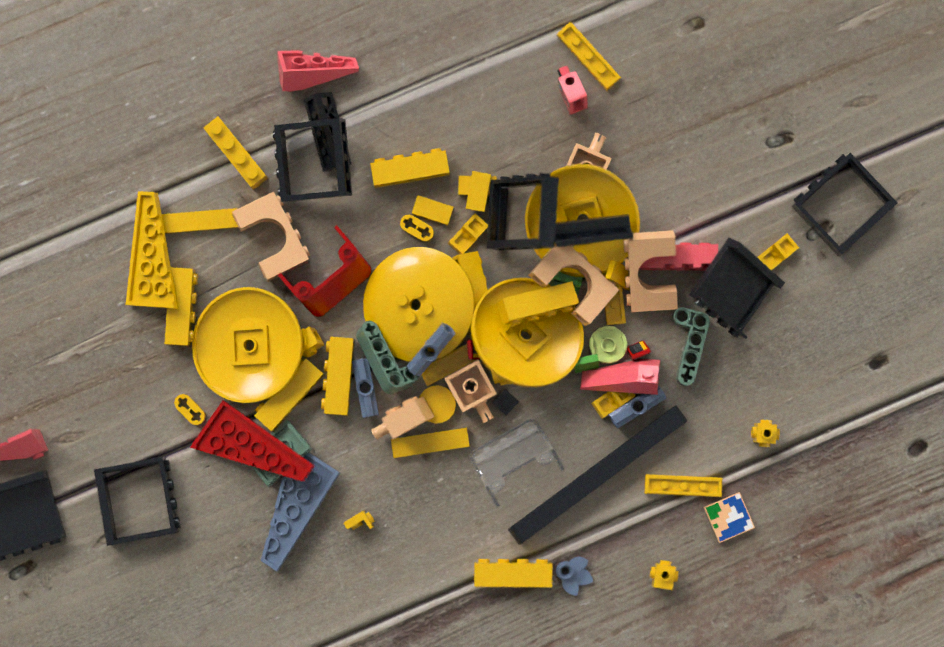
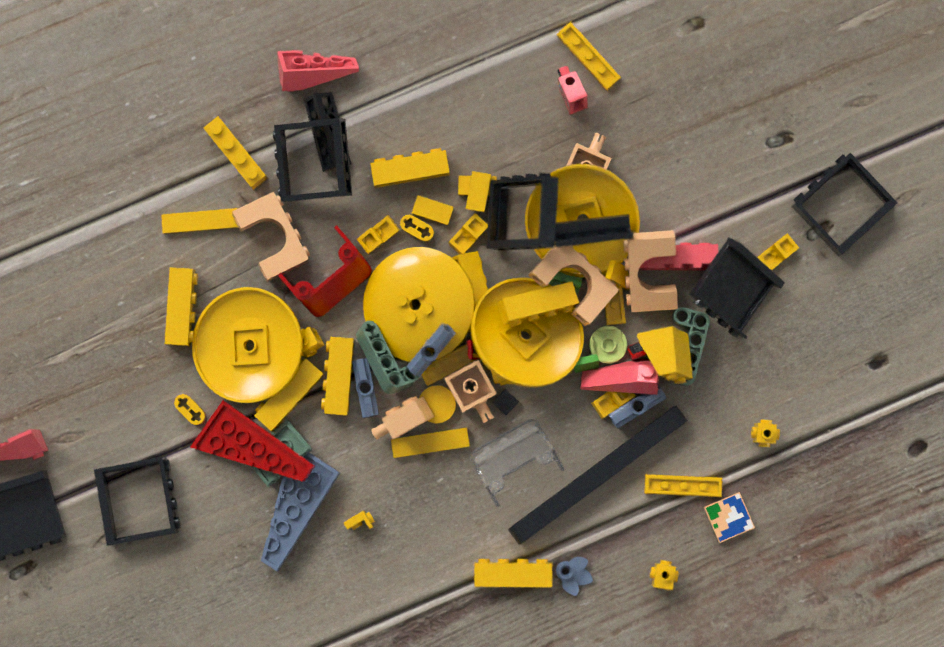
(150, 269): yellow wing -> none
(378, 234): none -> yellow slope
(668, 352): none -> yellow slope

